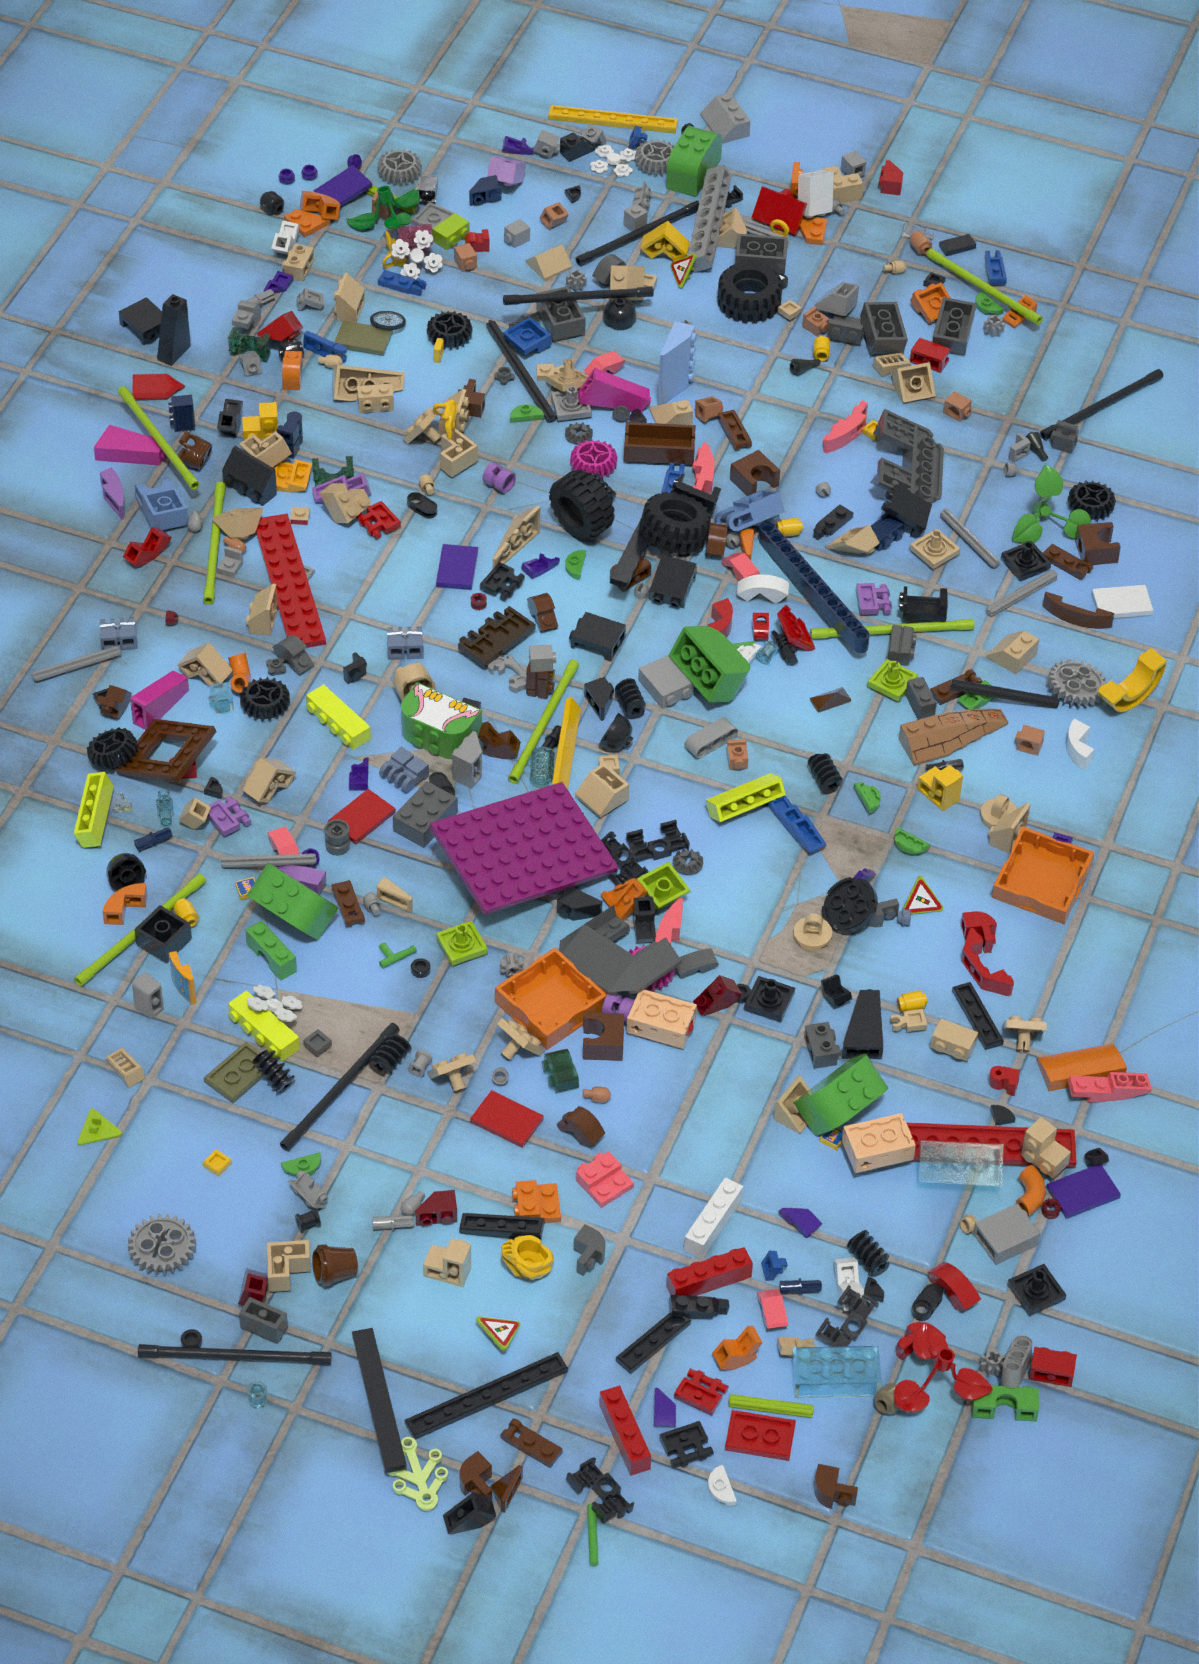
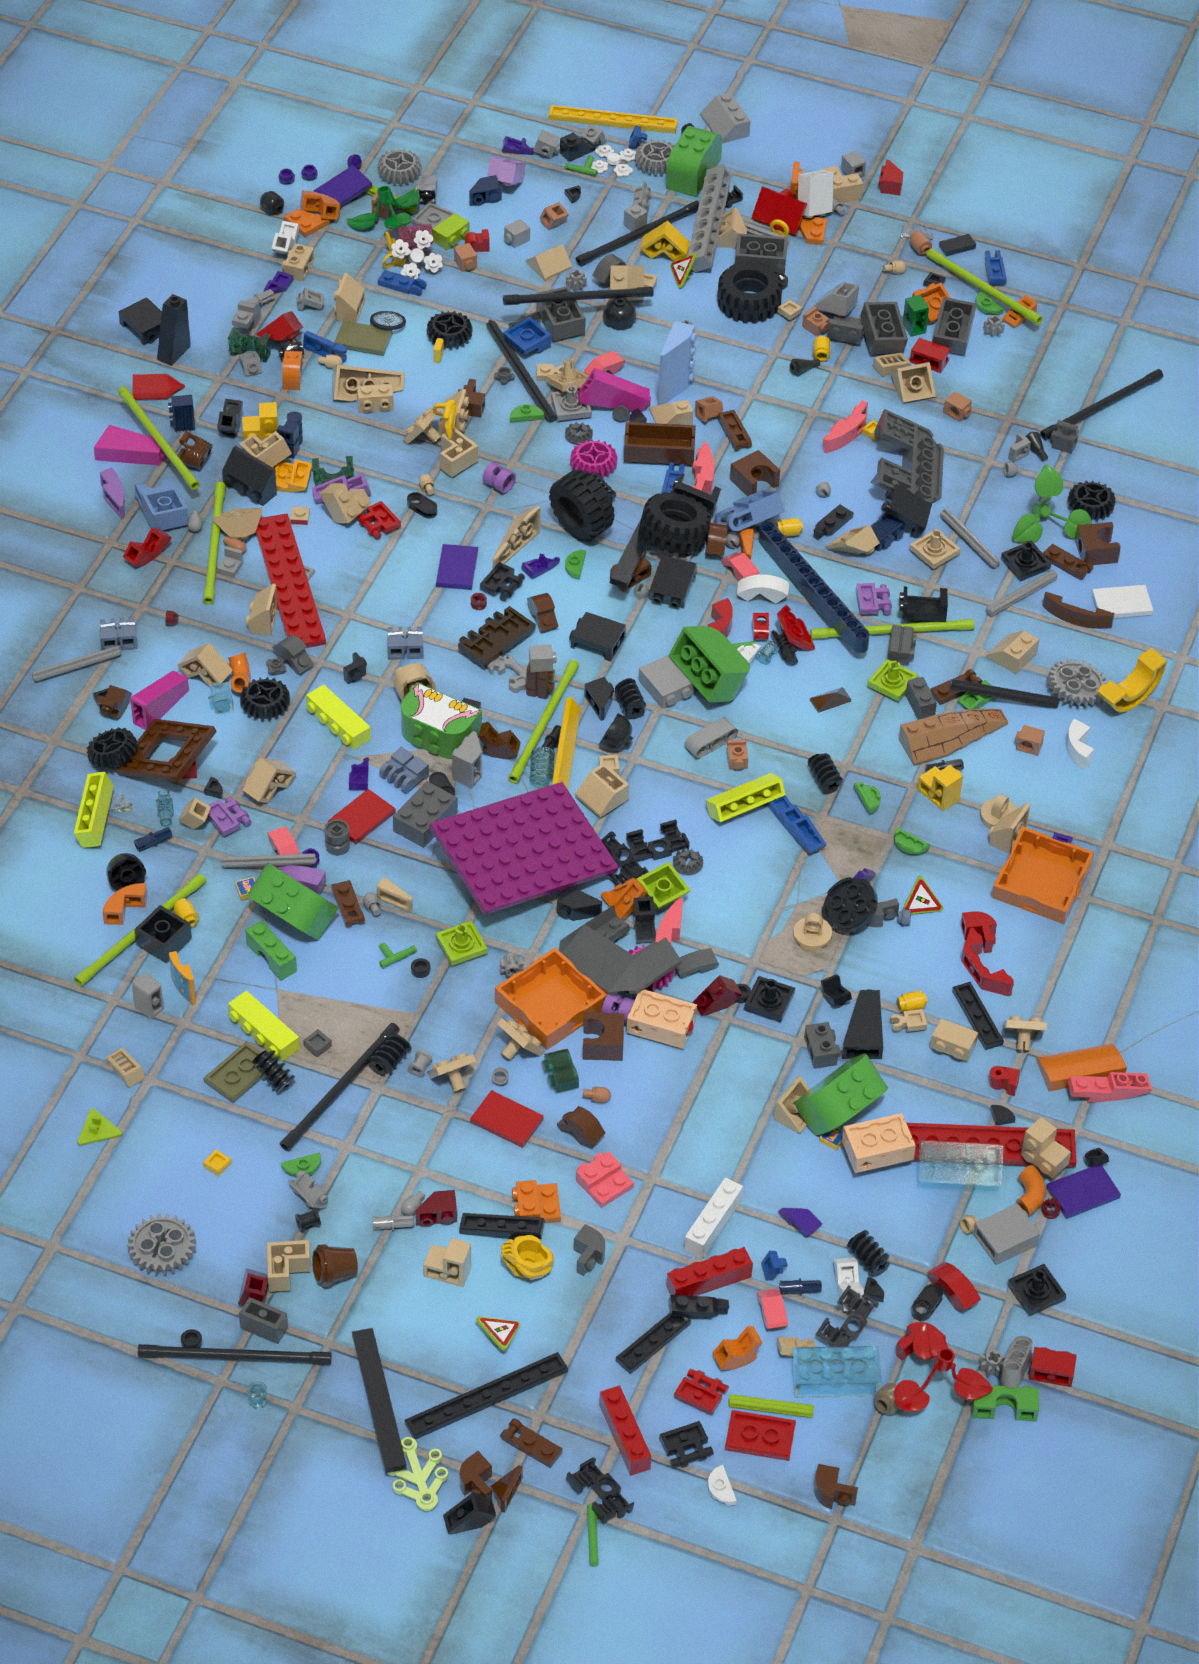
(273, 1004): white plant -> none
(586, 169): none -> bright green piece
(664, 1410): dark purple slope -> none
(915, 315): none -> green brick

